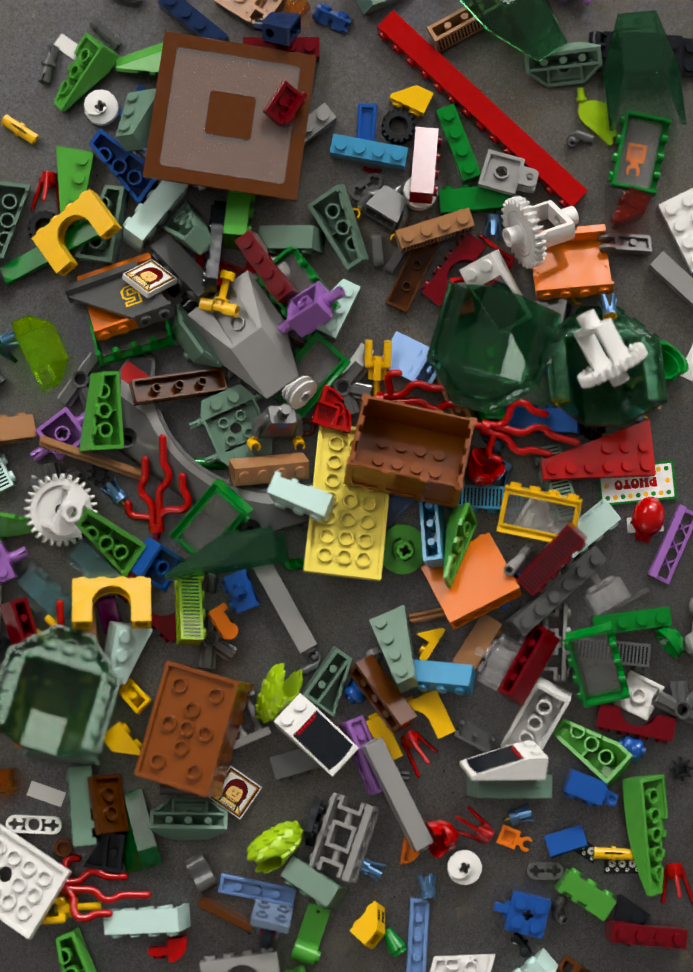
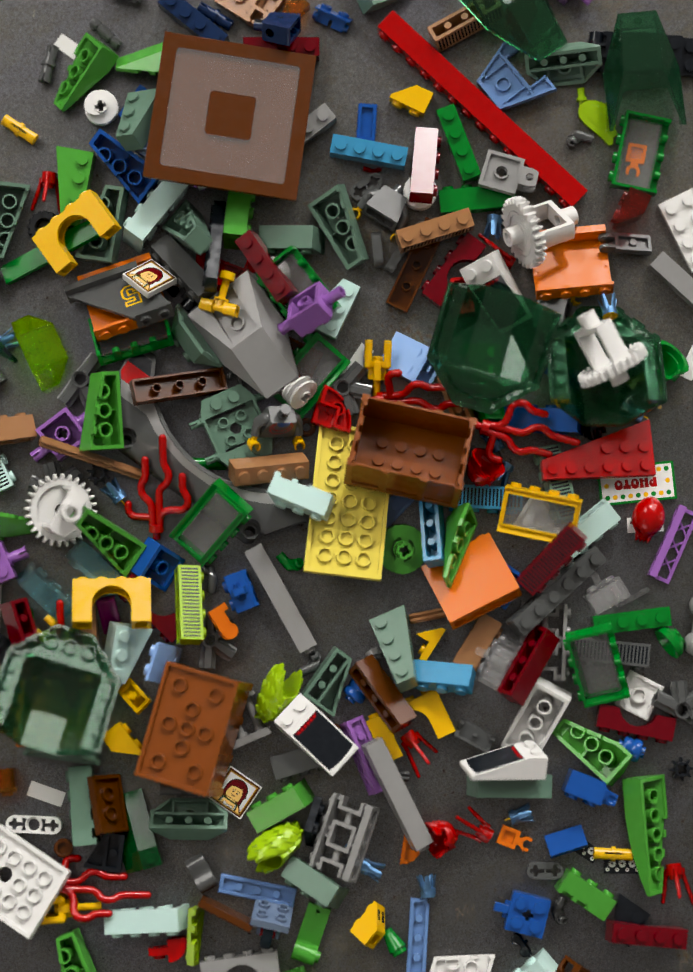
(160, 654): none -> light blue slope
(194, 935): none -> lime wing
(215, 16): none -> dark blue pin
(234, 553): clear green windscreen -> none
(280, 805): none -> bright green wedge
(284, 104): dark red bracket -> none
(398, 138): black tyre -> none
(455, 862): white piece -> none
(506, 85): none -> medium blue wing
(514, 564): light grey piece -> none

